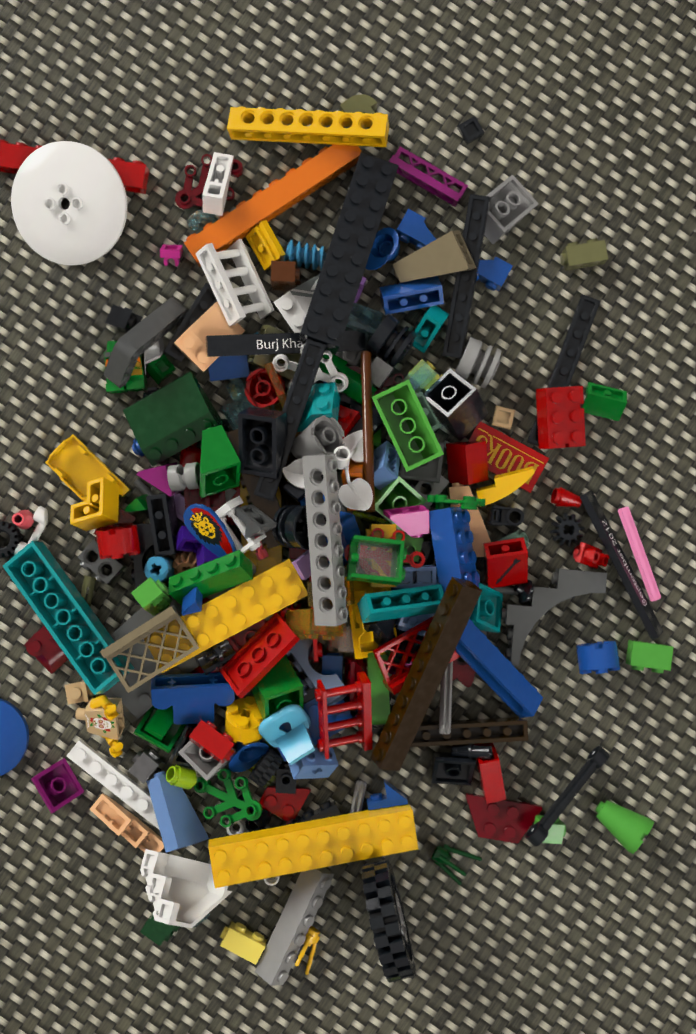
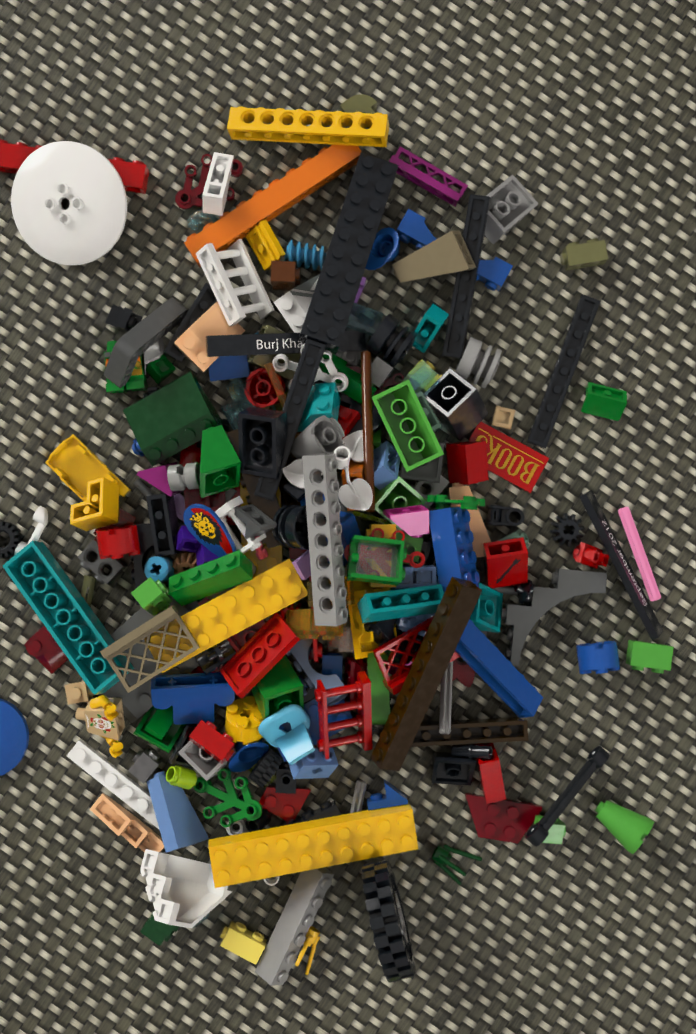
(27, 519): coral cone -> none
(57, 785): magenta slope -> none
(137, 504): green slope -> none
(171, 251): dark pink tile -> none
(192, 602): blue slope -> none
(411, 295): blue brick -> none
(470, 130): black tile -> none
(504, 485): yellow slope -> none
(560, 417): red piece -> none
(565, 498): red cone -> none

